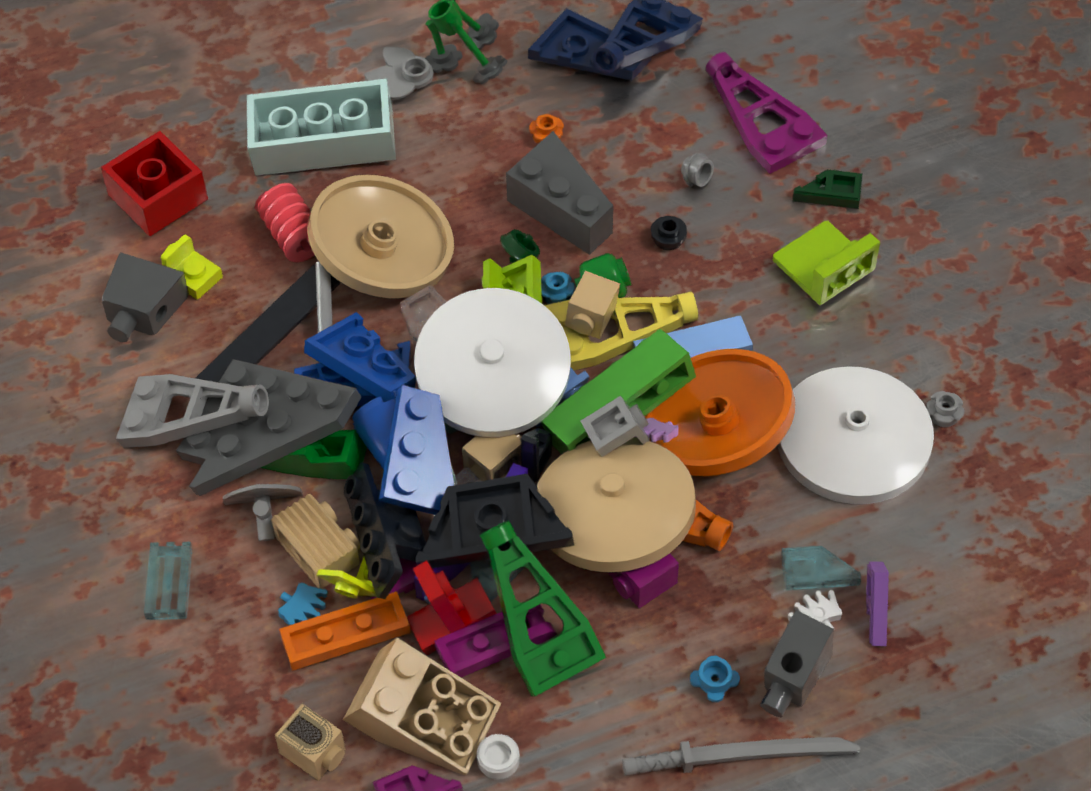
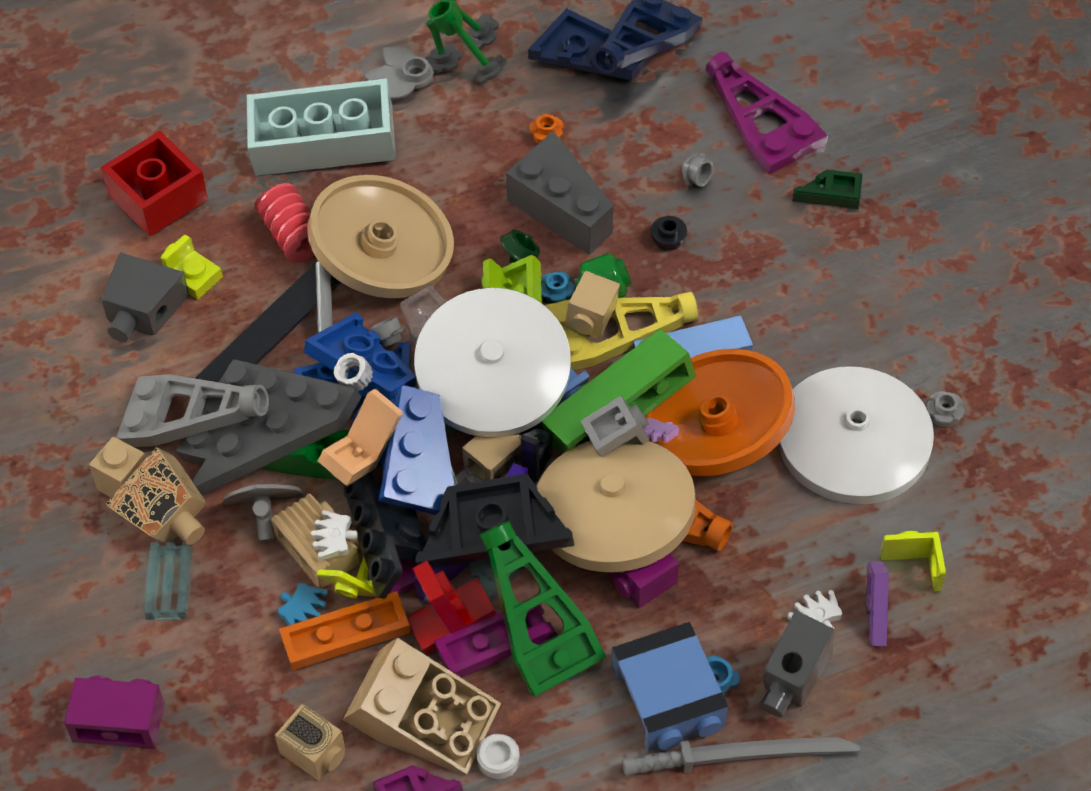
(114, 712): none -> magenta brick
(115, 465): none -> tan brick
(161, 500): none -> tan torso
(332, 535): none -> white piece
(342, 368): none -> white axle
(365, 442): none -> light nougat bracket
(389, 331): none -> light grey plate
(671, 686): none -> medium blue panel
(816, 568): clear light blue tile -> none
(827, 261): lime bracket -> none
(914, 546): none -> neon yellow bracket

